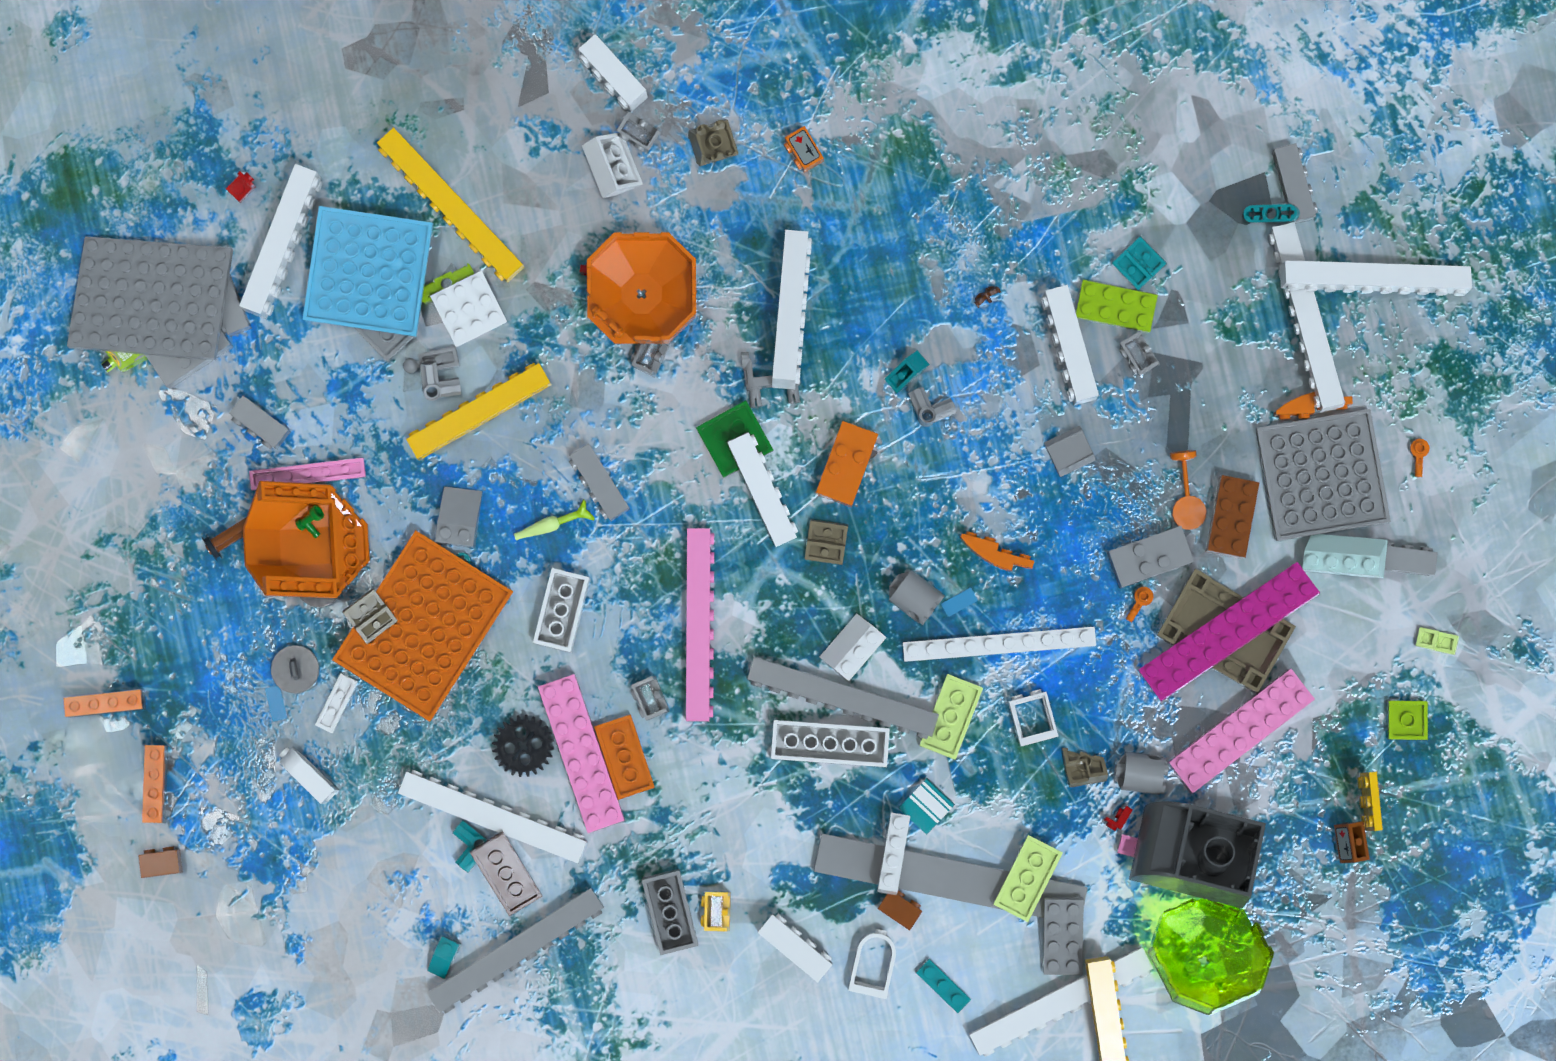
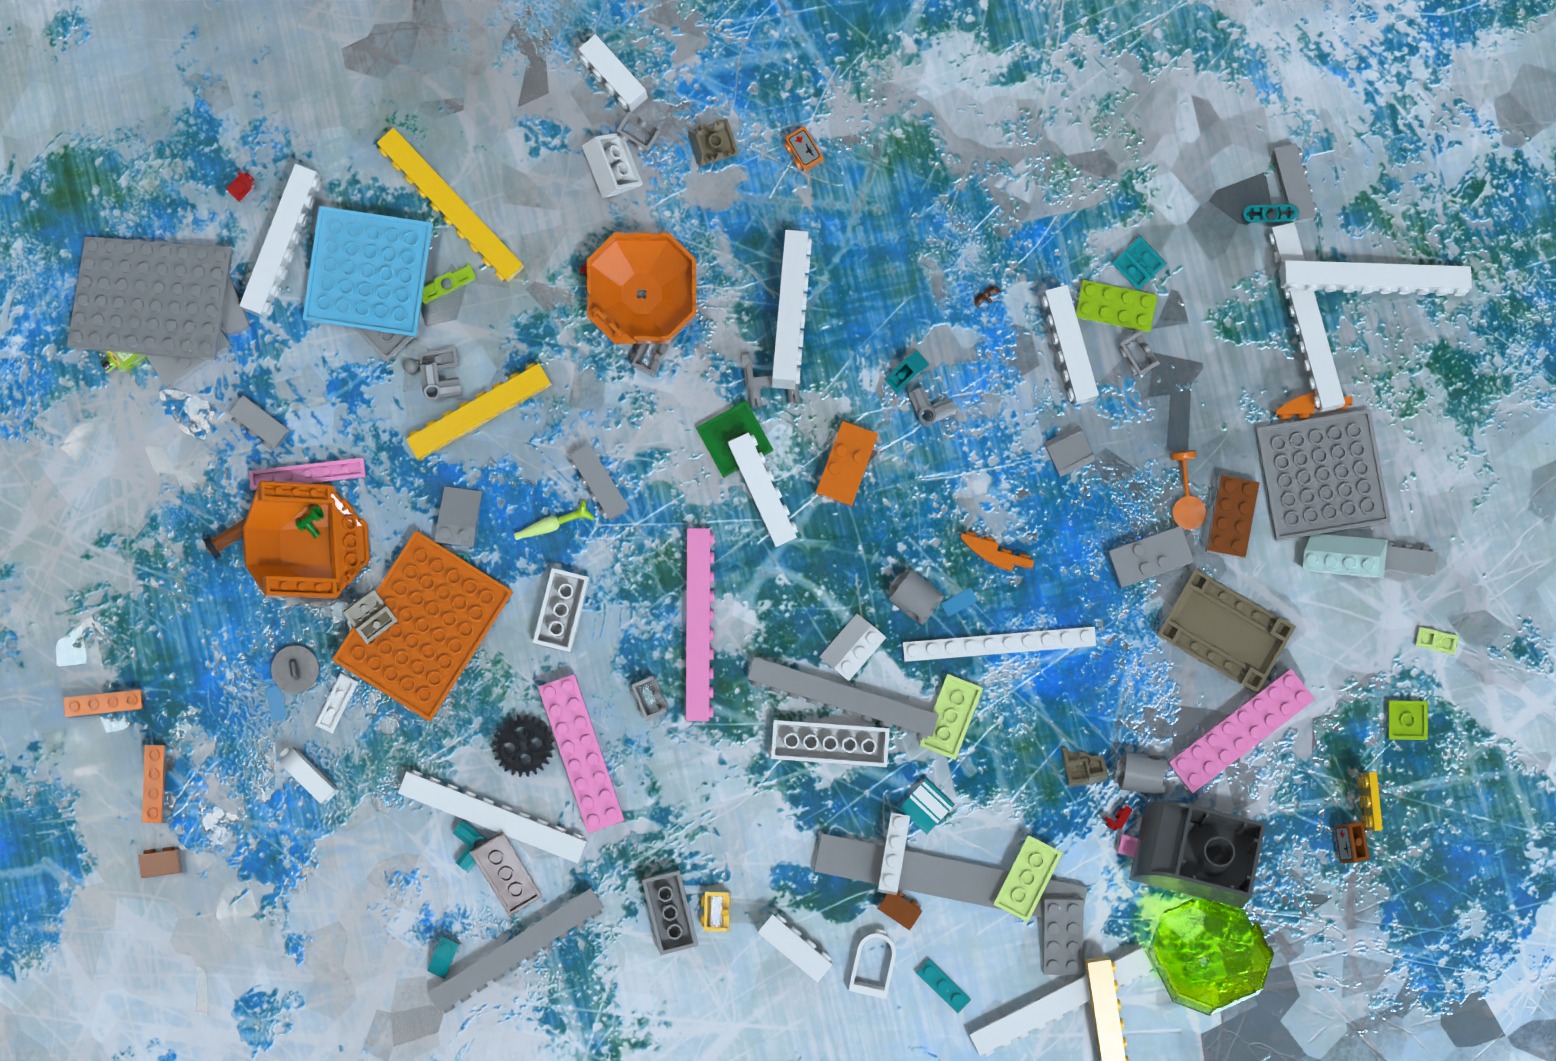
(468, 308): white plate -> none
(624, 757): orange plate -> none
(826, 542): dark tan slope -> none
(1038, 737): white window -> none
(1143, 597): orange plate -> none
(1229, 631): dark pink plate -> none
(1419, 449): orange plate -> none

